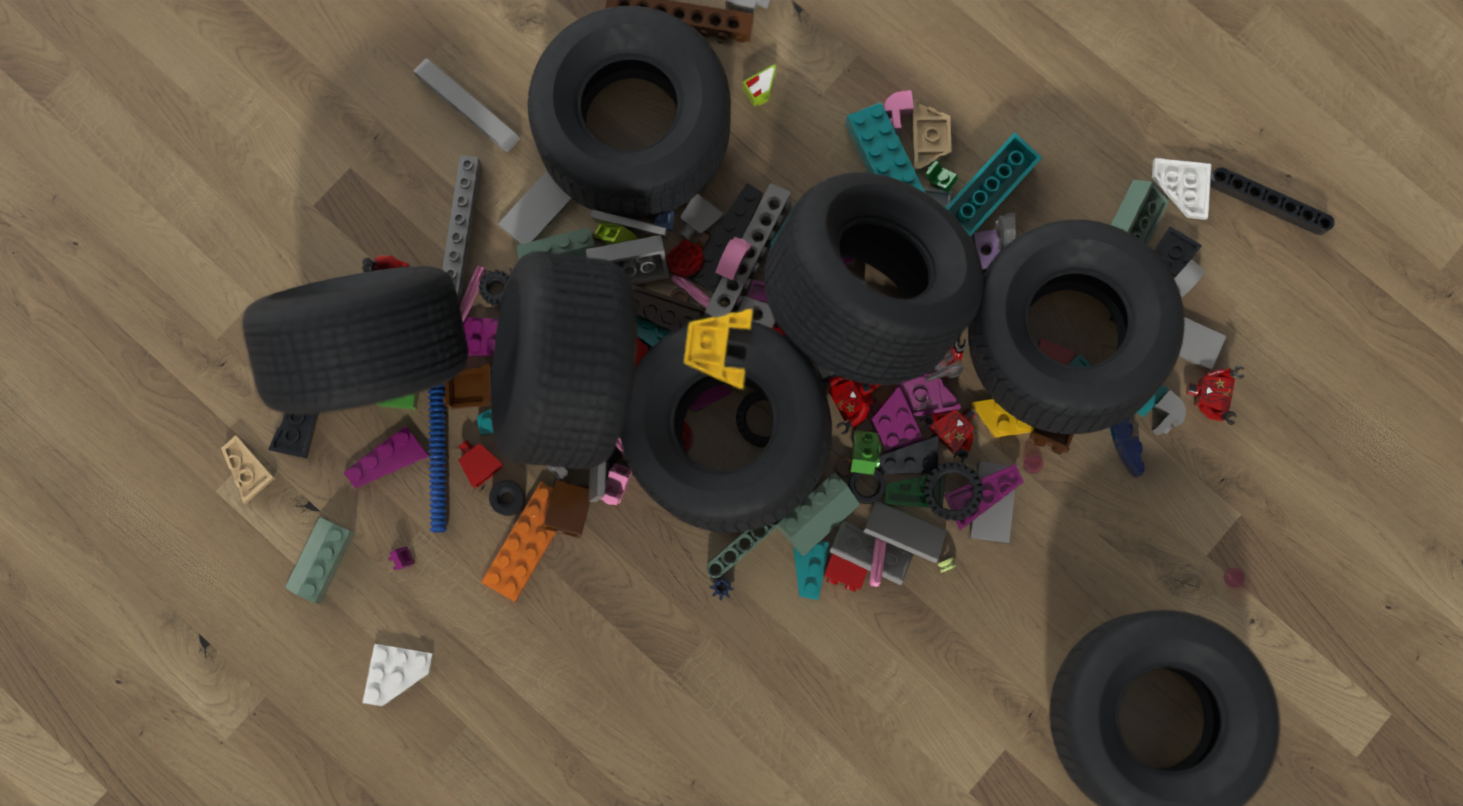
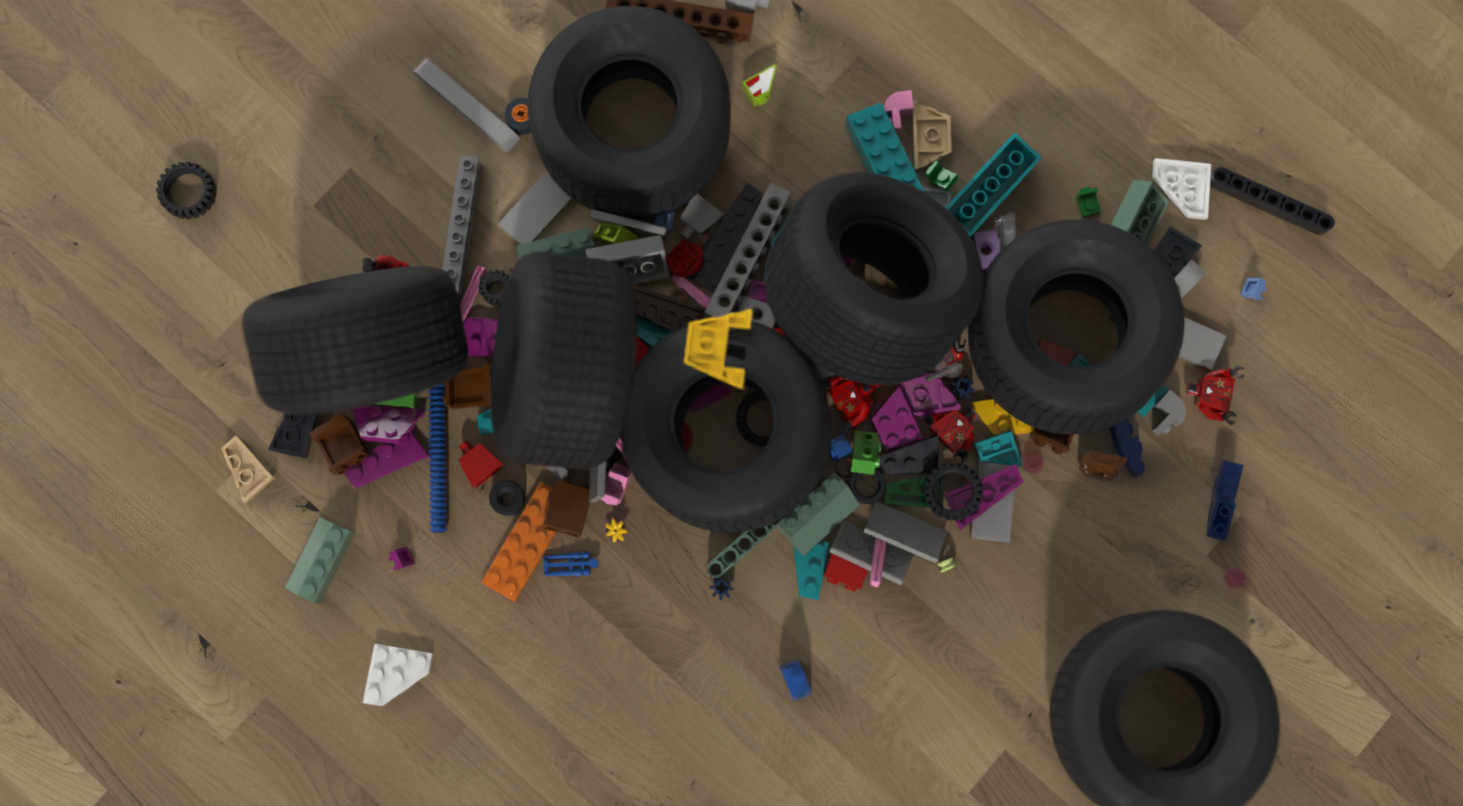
(177, 171): none -> black tyre
(339, 444): none -> reddish brown panel
(385, 422): none -> magenta wing
(517, 122): none -> black wheel
(593, 563): none -> blue piece
(615, 530): none -> yellow plant
(733, 258): bright pink brick -> none
(795, 680): none -> blue torso
(839, 448): none -> blue brick
(964, 381): none -> dark blue gear
(999, 449): none -> teal wing
(1088, 202): none -> green bracket
(1100, 463): none -> reddish brown slope
(1222, 500): none -> clear blue slope
(1253, 288): none -> medium blue tile

